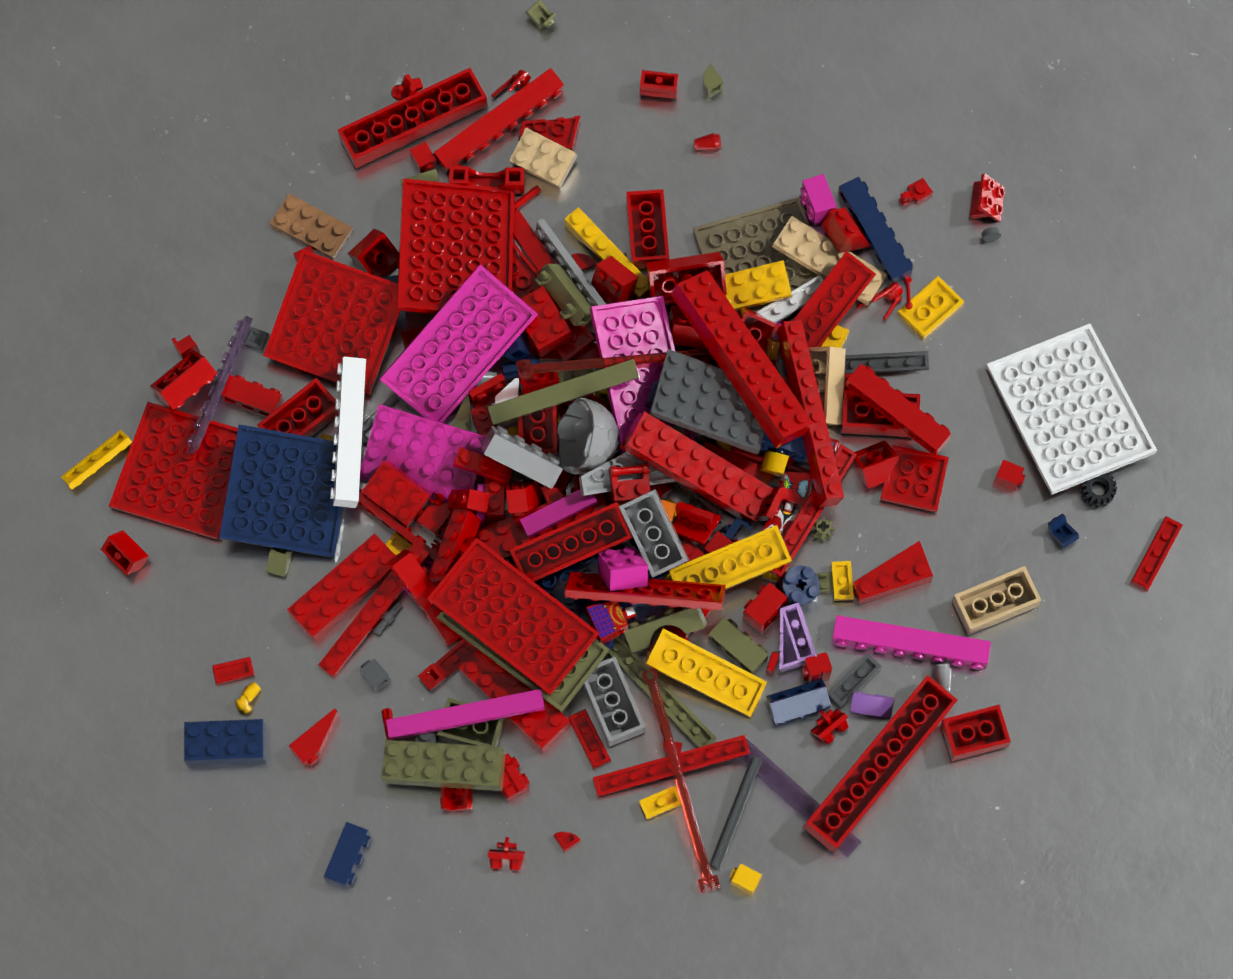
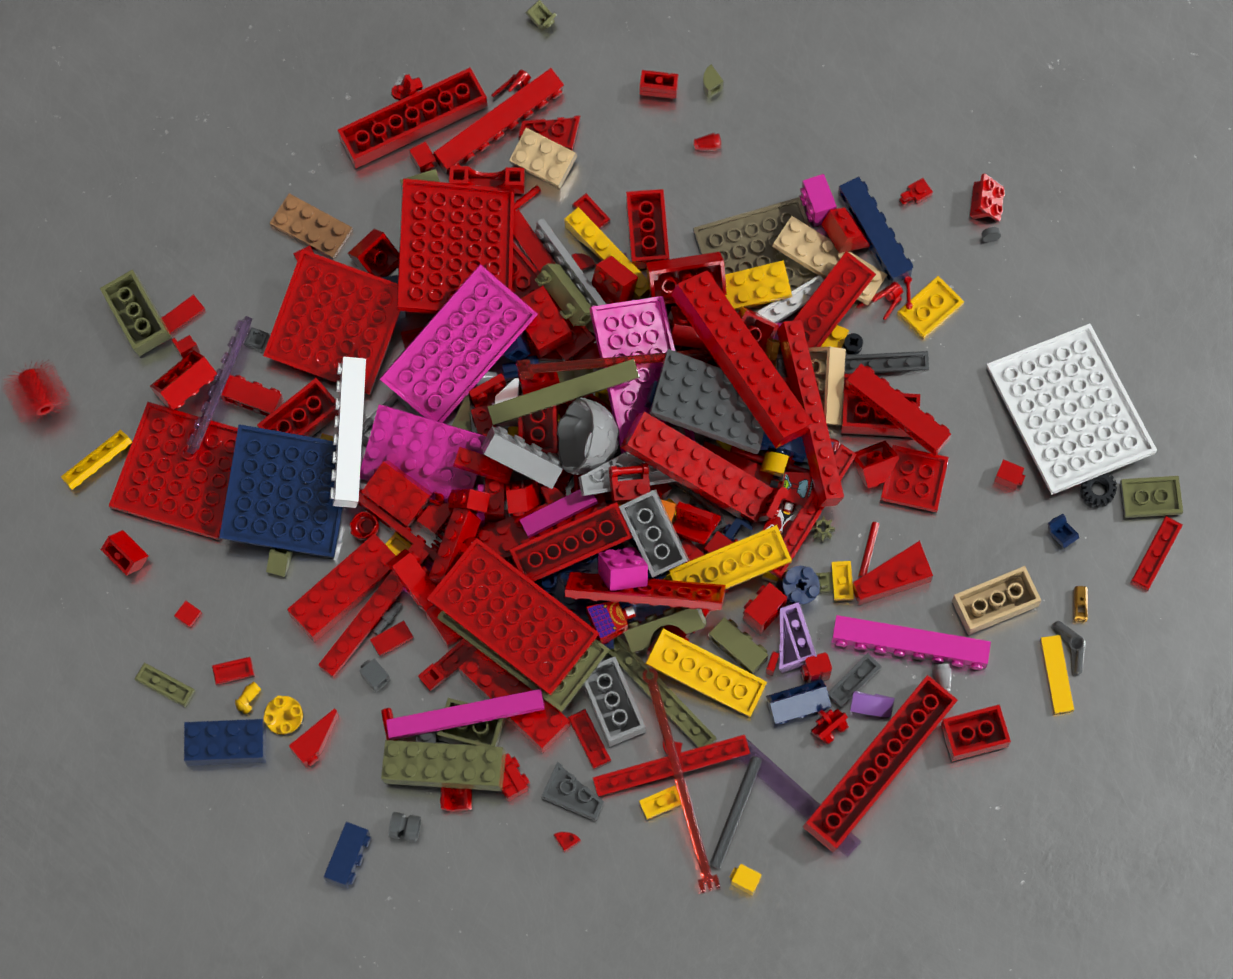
(35, 391): none -> red piece
(135, 312): none -> olive brick
(164, 685): none -> olive tile
(183, 314): none -> red tile
(187, 614): none -> red tile
(283, 715): none -> yellow dish
(364, 525): none -> red hair
(391, 638): none -> red tile
(404, 826): none -> dark grey wheel
(497, 855): red hips -> none
(570, 794): none -> dark grey wing
(592, 210): none -> red tile
(853, 348): none -> black wheel
(869, 549): none -> red bar
(1057, 674): none -> yellow tile
(1076, 644): none -> dark grey piece
(1080, 601): none -> pearl gold bar
(1151, 496): none -> olive plate

